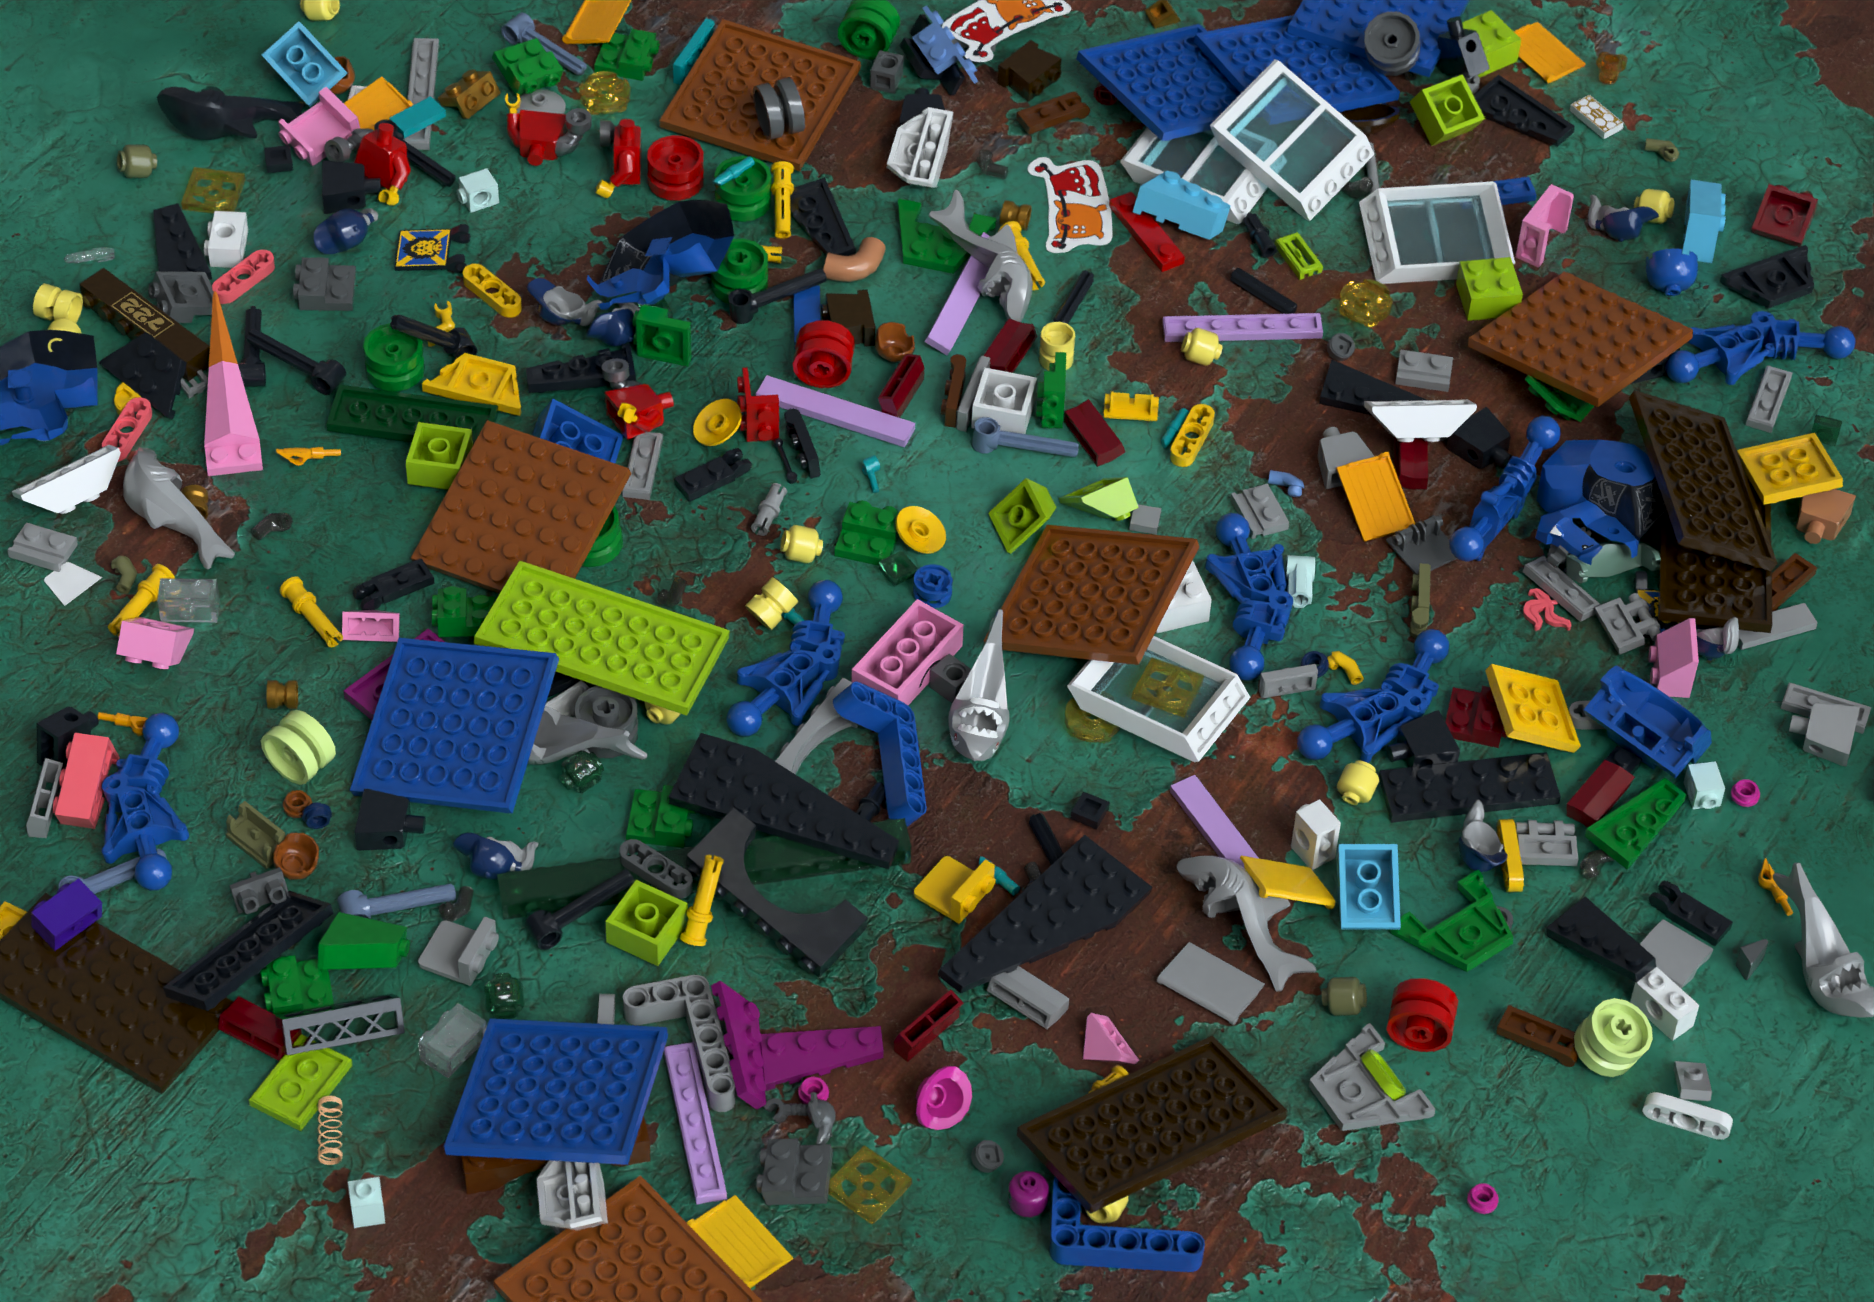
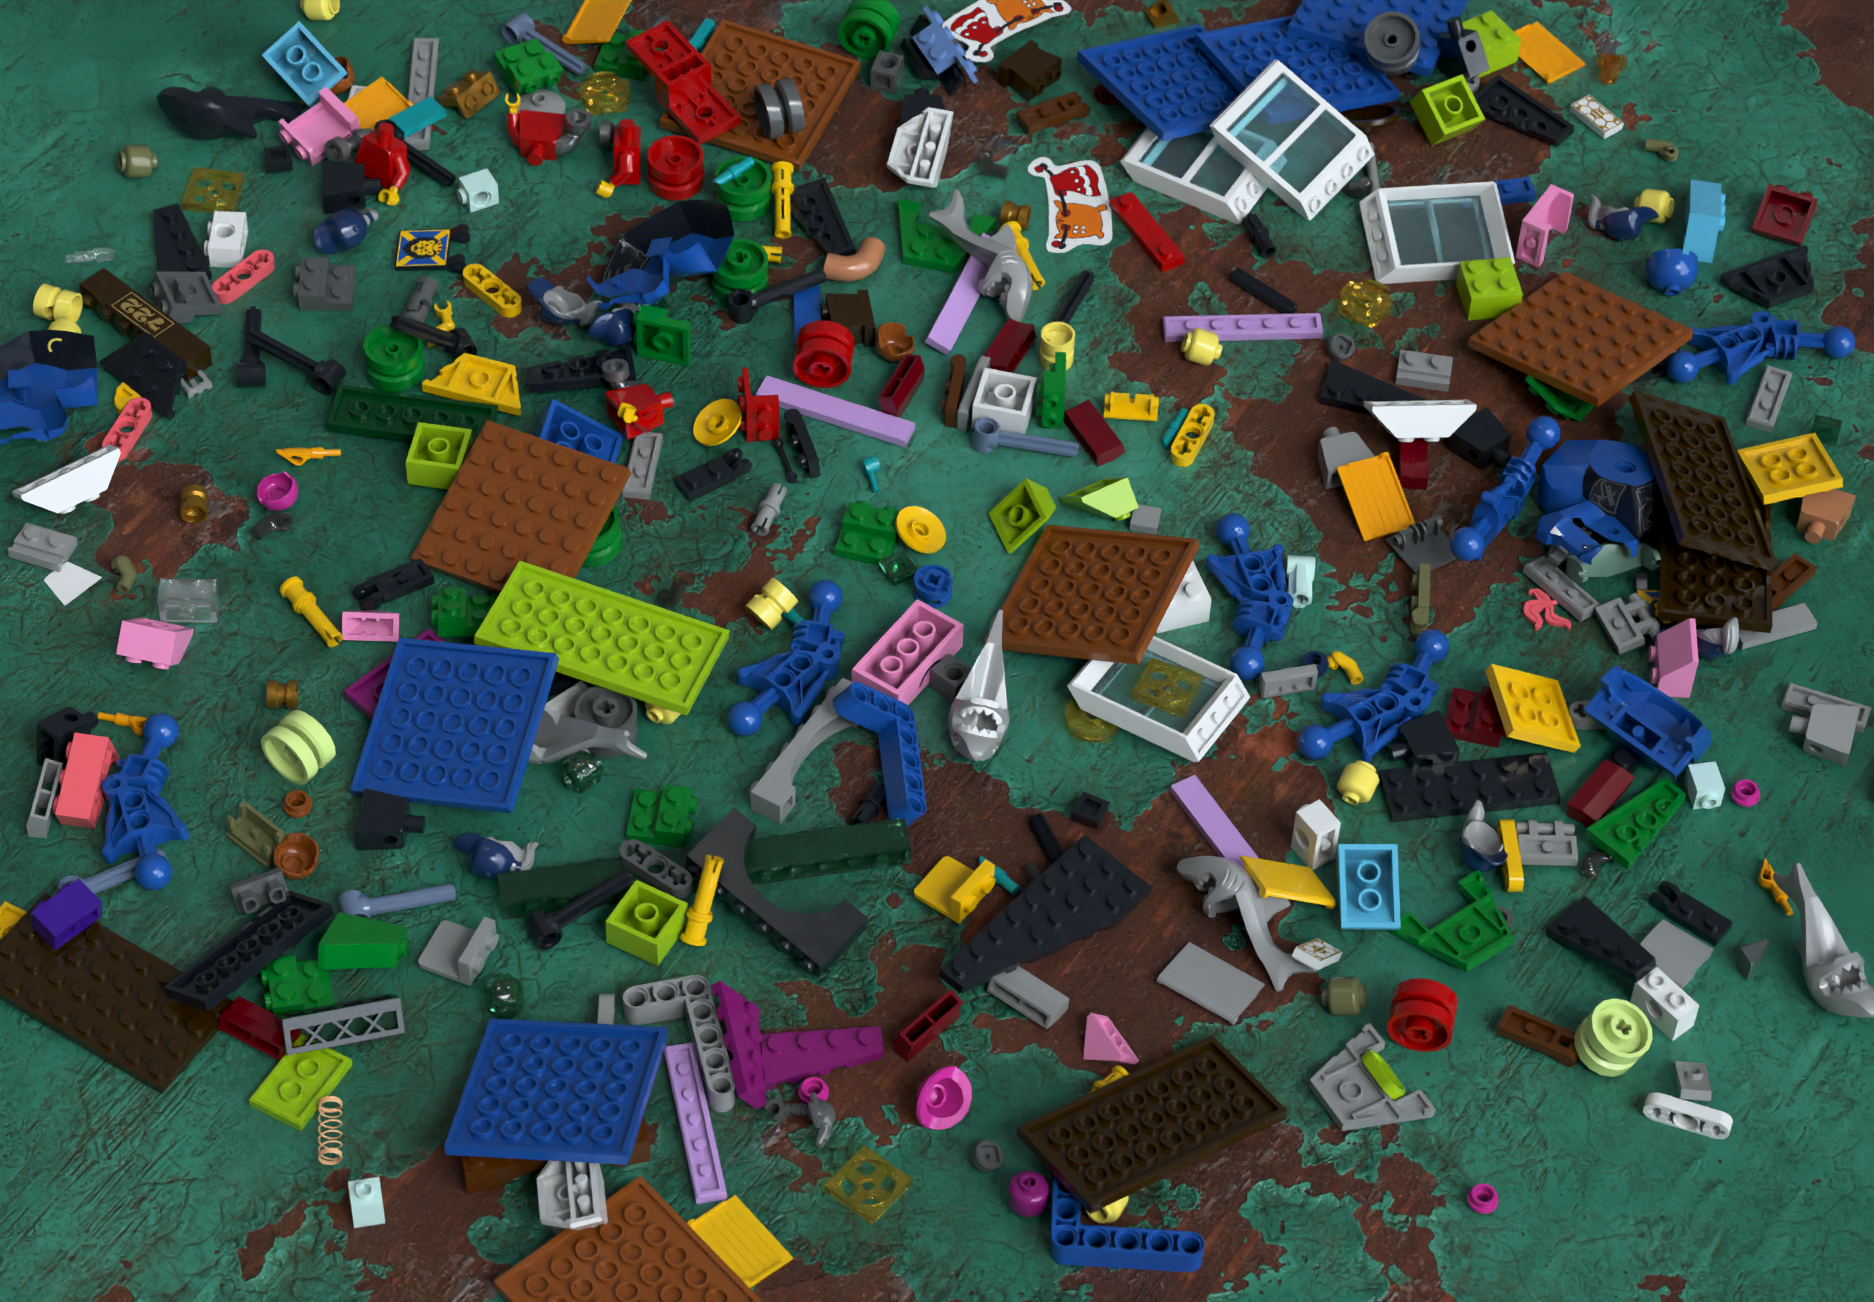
(146, 594): yellow pin -> none
(156, 496): light grey piece -> none
(229, 429): bright pink plate -> none
(277, 491): none -> dark pink hair
(317, 815): dark blue plate -> none
(421, 300): none -> dark grey piece
(452, 1040): clear brick -> none
(460, 908): clear smoke arm -> none
(683, 82): none -> red bracket
(778, 802): black wing -> none
(794, 1172): dark grey plate -> none
(801, 544): light yellow head -> none
(1182, 203): medium azure wedge -> none
(1260, 510): light grey plate -> none
(1286, 479): medium blue arm -> none
(1294, 257): lime tile -> none
(1316, 954): none -> white tile

